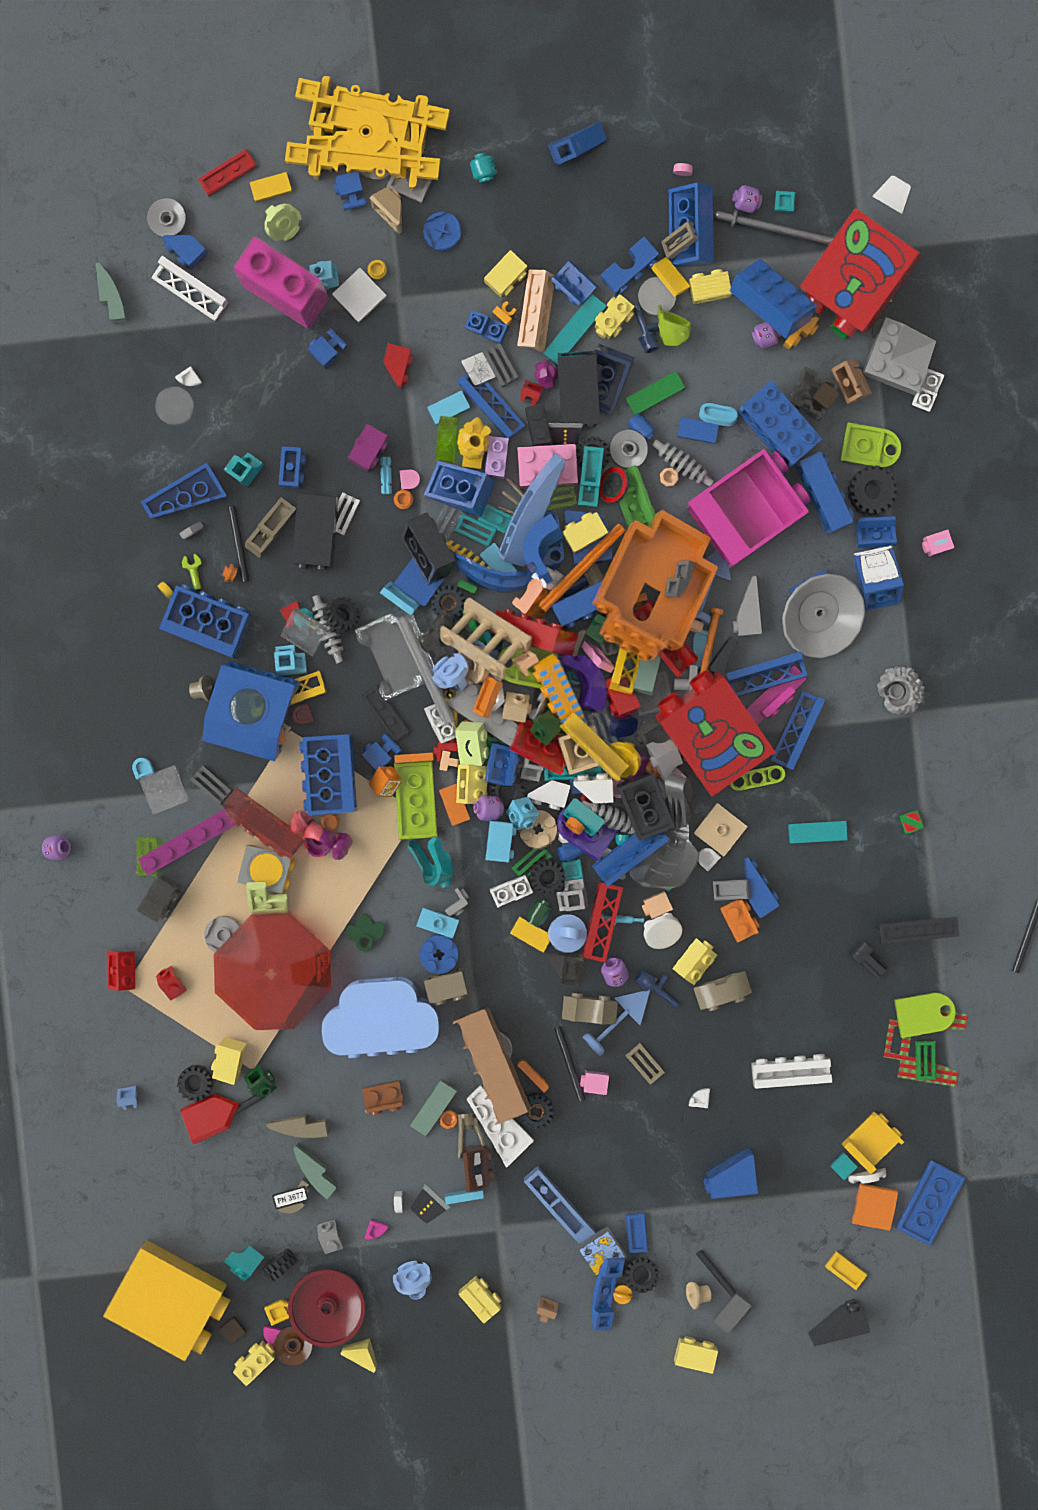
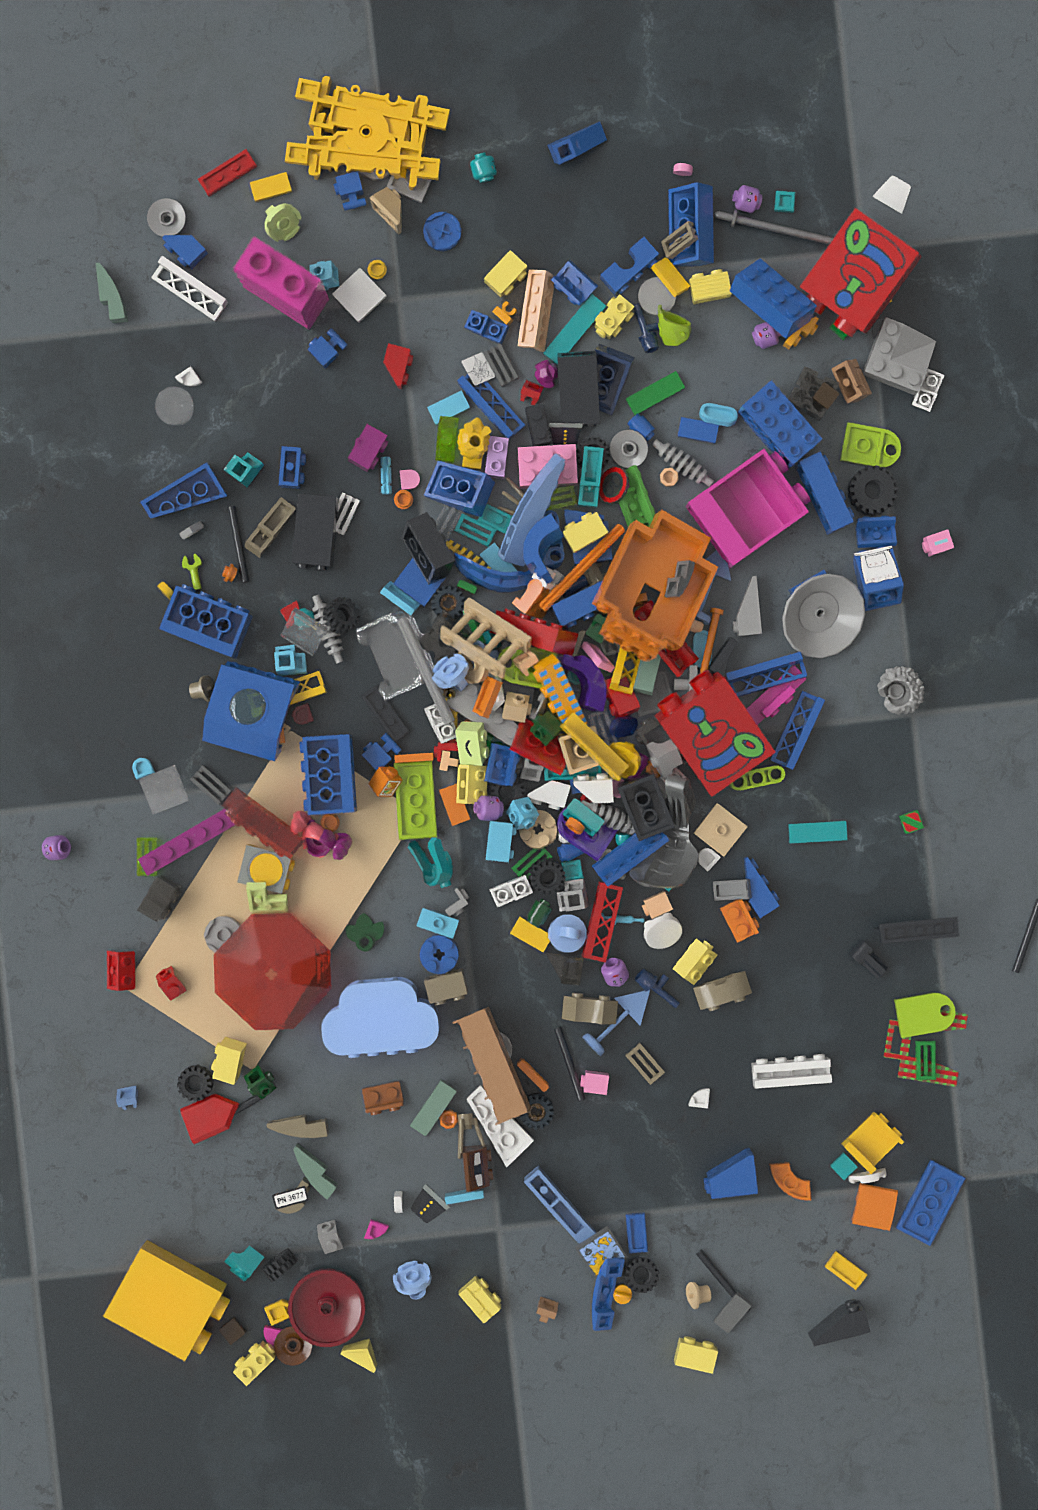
(790, 1183): none -> orange tile

